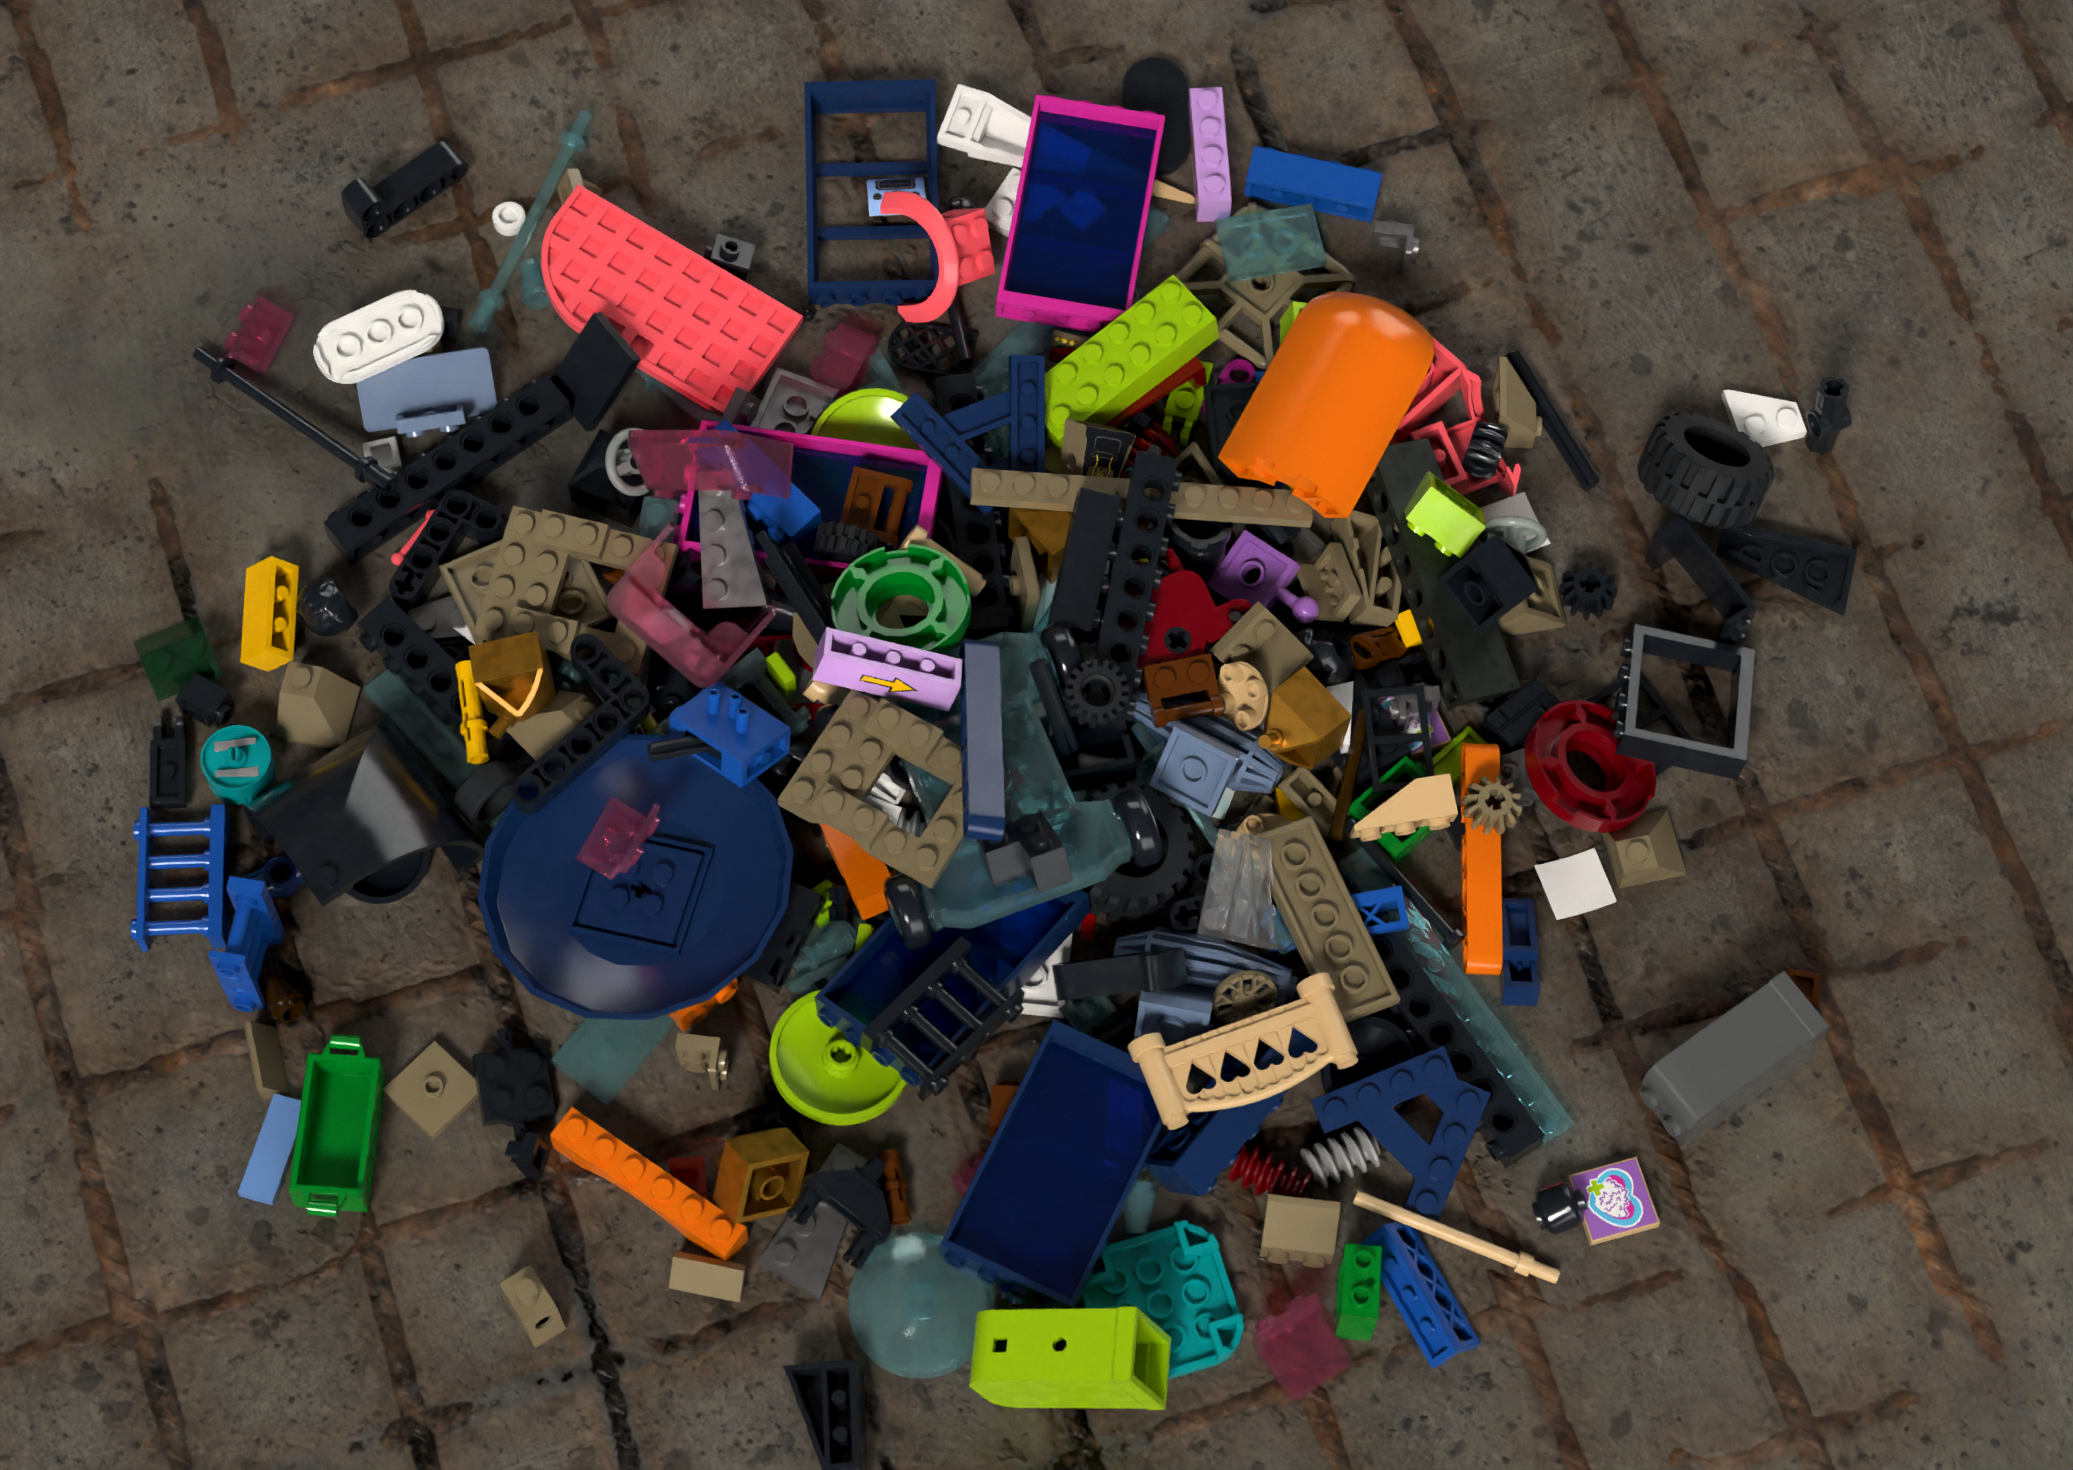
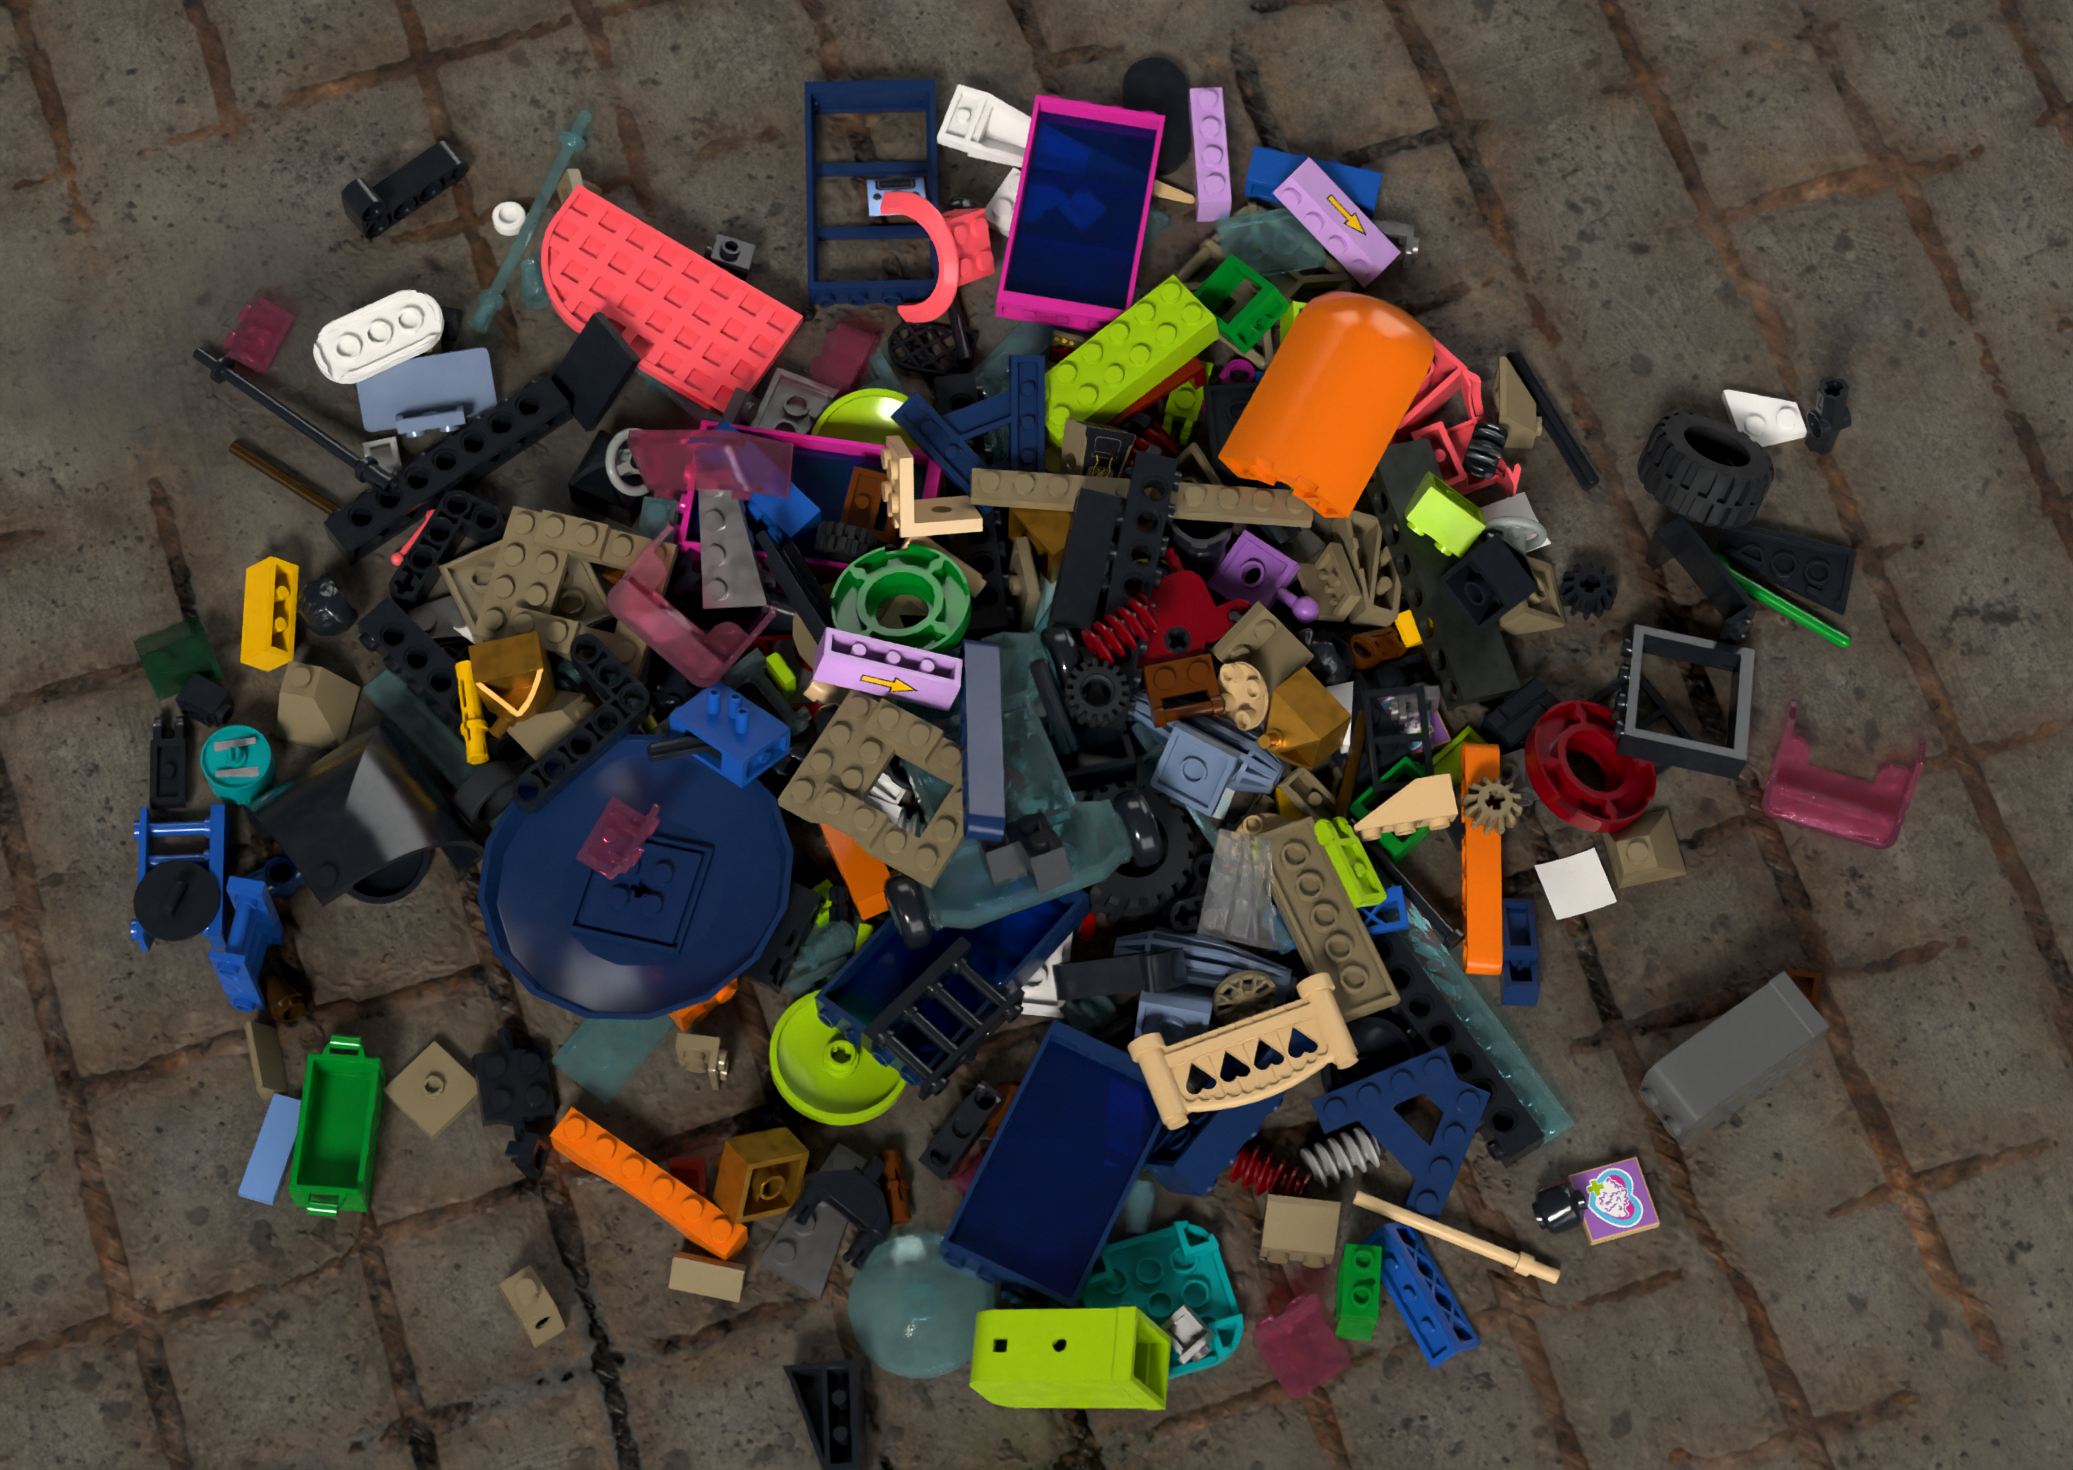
(176, 900): none -> black shield
(283, 478): none -> dark brown bar
(921, 516): none -> tan bracket
(962, 1131): none -> black leg
(1121, 629): none -> dark red piece
(1188, 1334): none -> flat silver bracket
(1266, 305): none -> green window
(1336, 222): none -> lavender brick
(1350, 862): none -> lime hinge
(1786, 607): none -> green piece
(1836, 802): none -> clear pink windscreen

